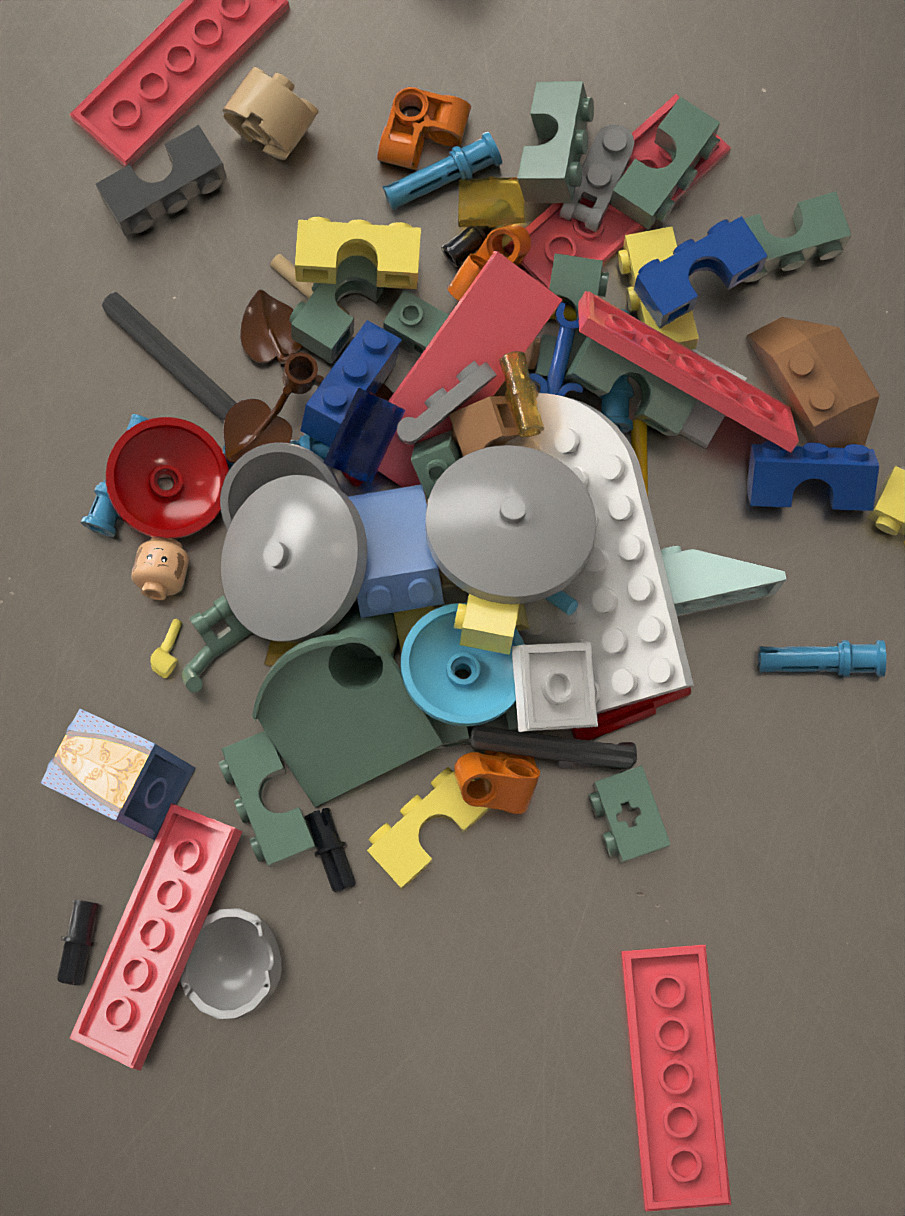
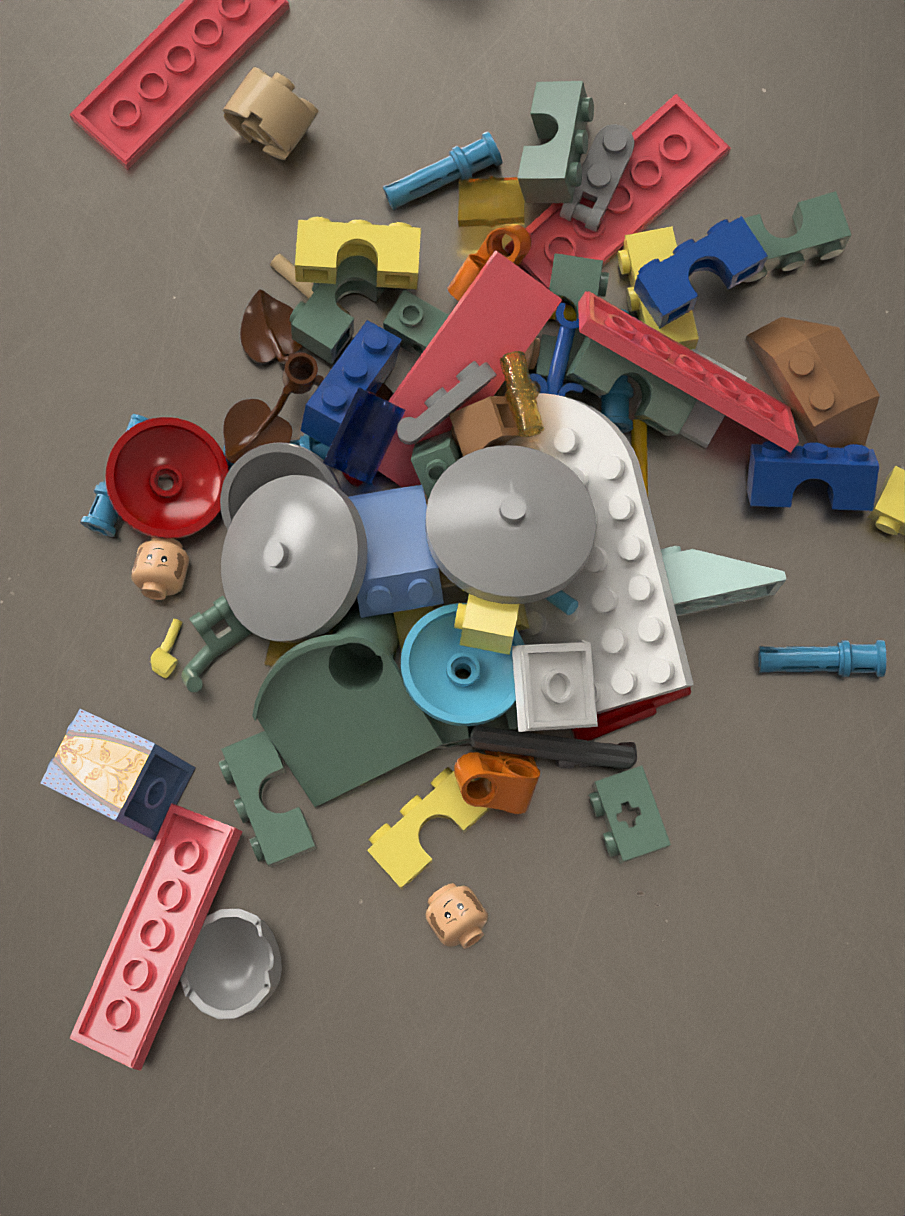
(77, 942): black axle -> none
(139, 202): dark grey arch -> none
(168, 354): dark grey axle -> none
(330, 850): black axle -> none
(440, 120): orange piece -> none
(456, 916): none -> light nougat head
(466, 243): black axle -> none
(648, 192): sand green arch -> none
(675, 1078): coral tile -> none

